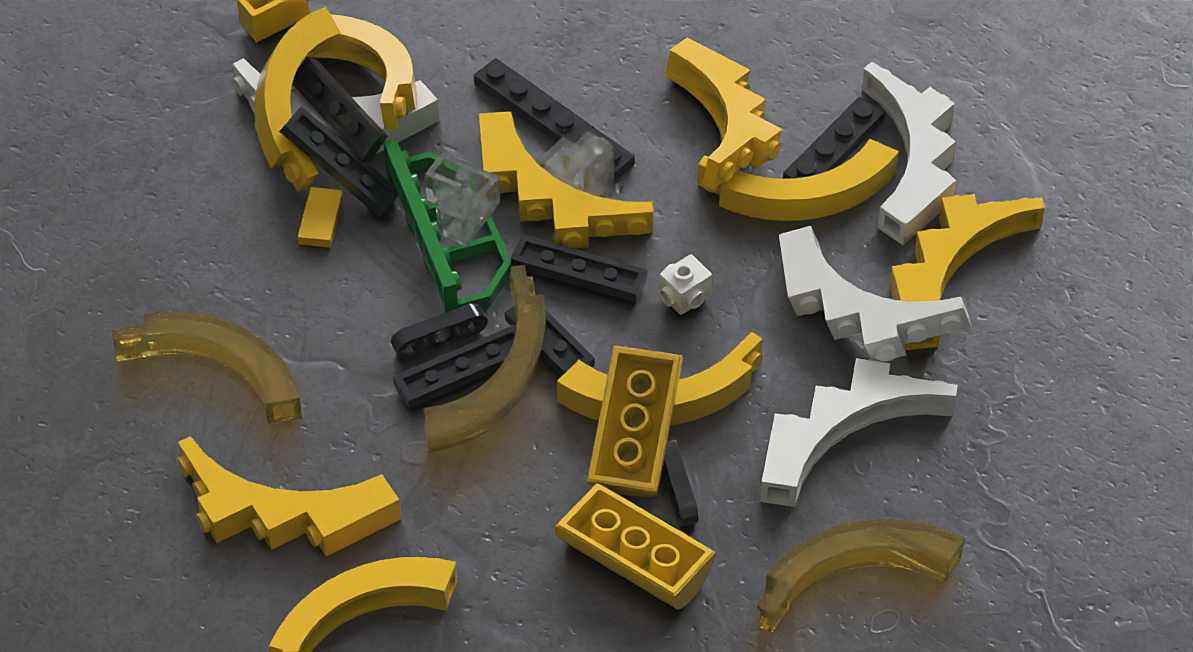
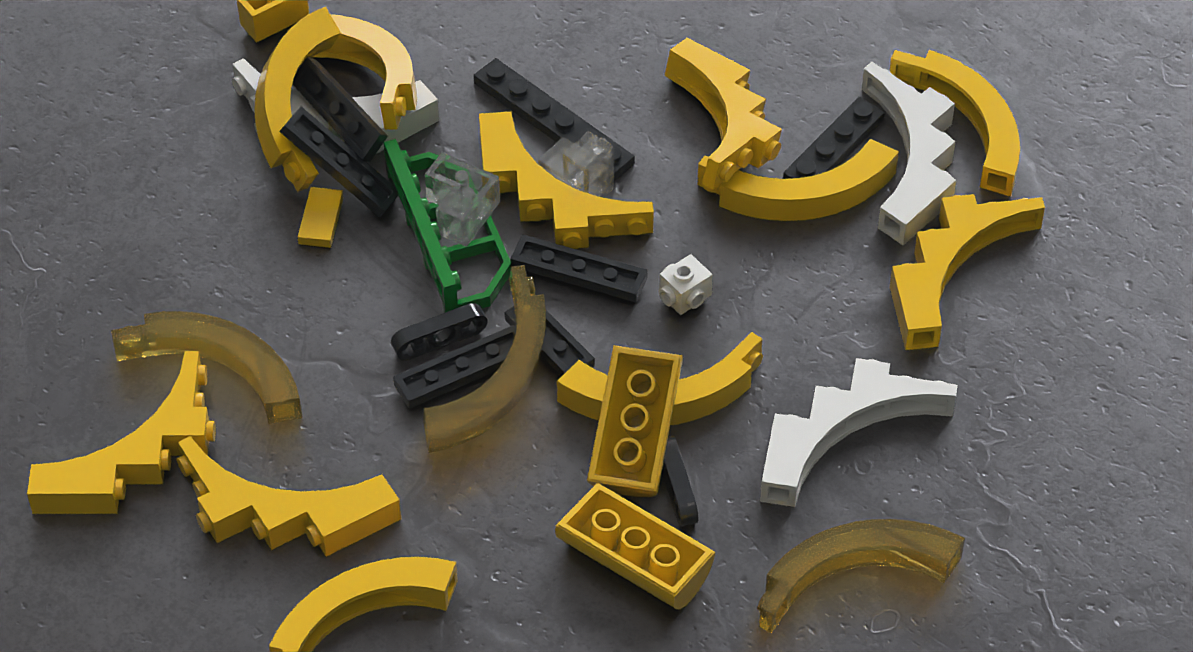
(98, 480): none -> yellow arch
(851, 311): white arch -> none
(978, 102): none -> yellow arch

